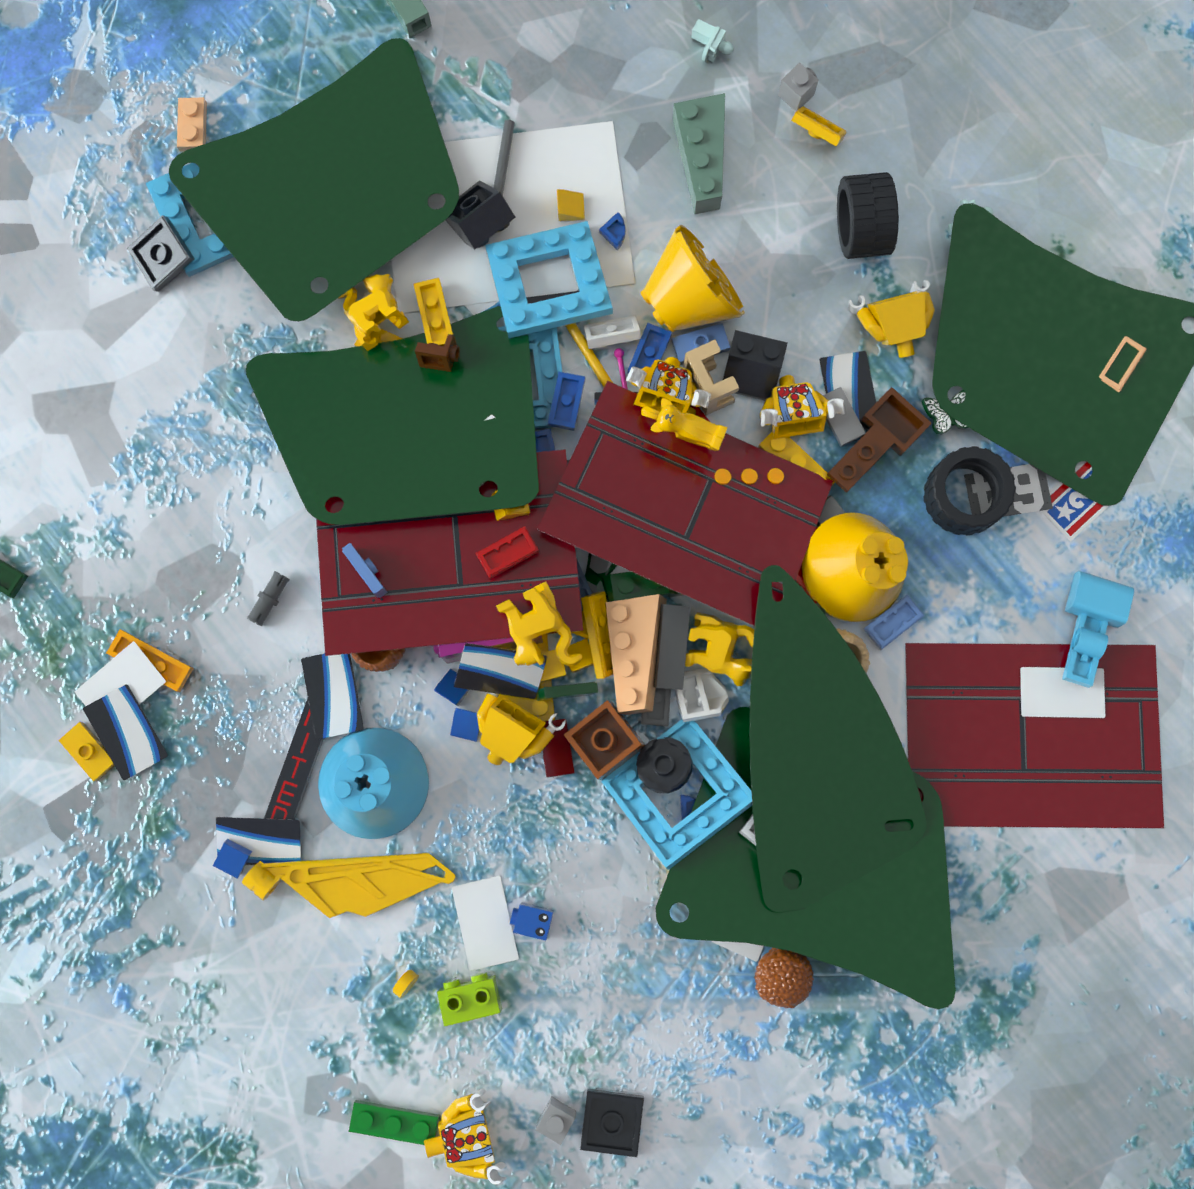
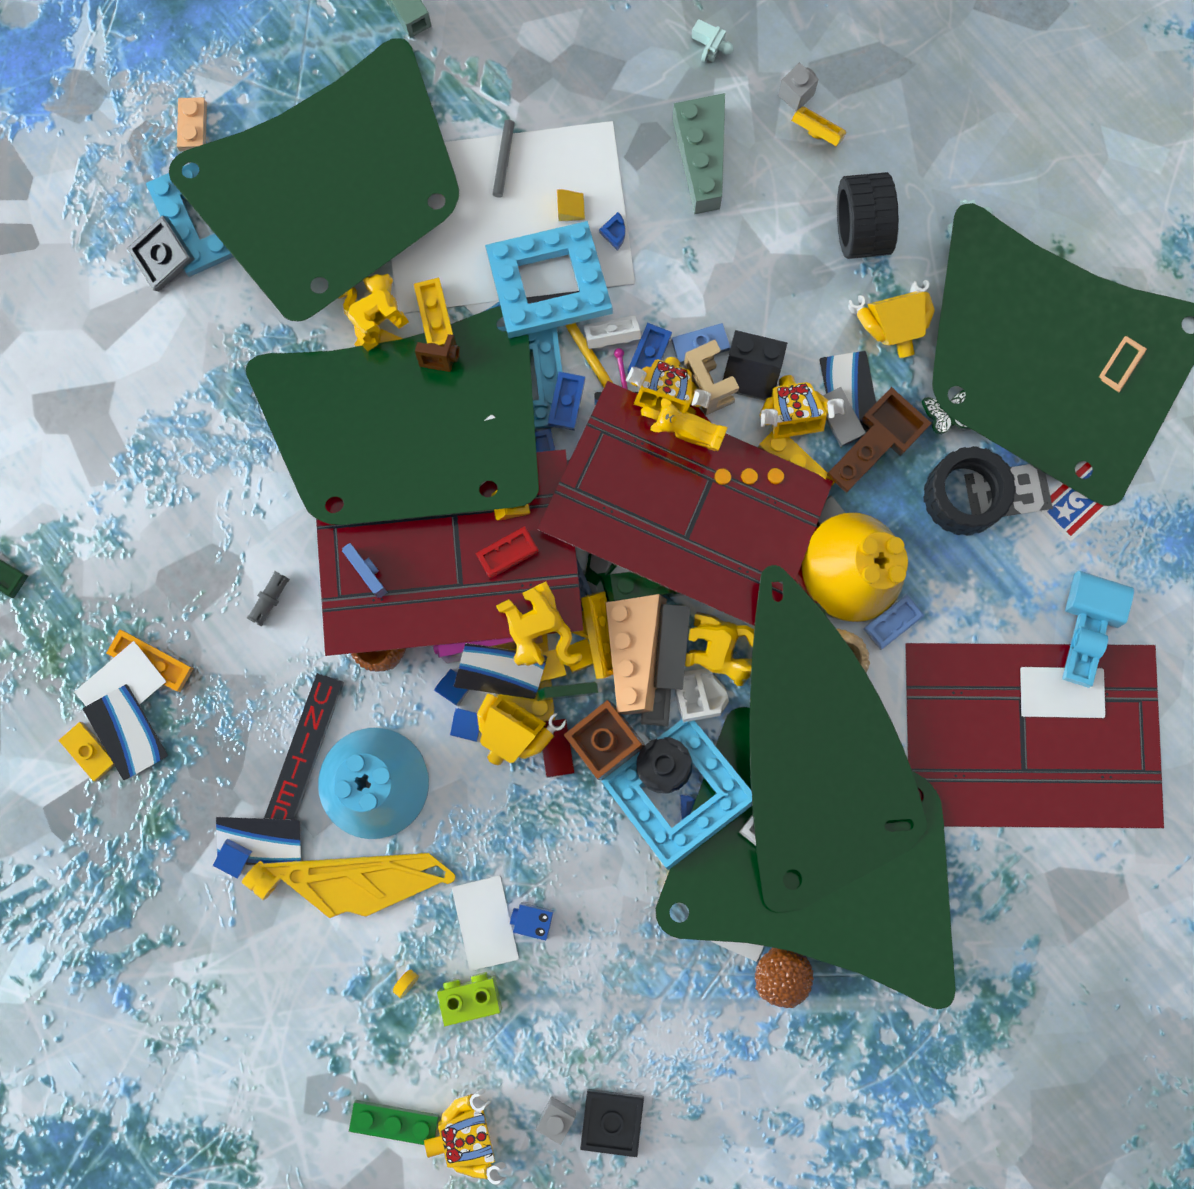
(332, 695): sticker -> none
(480, 215): black slope -> none
(689, 287): yellow cone -> none

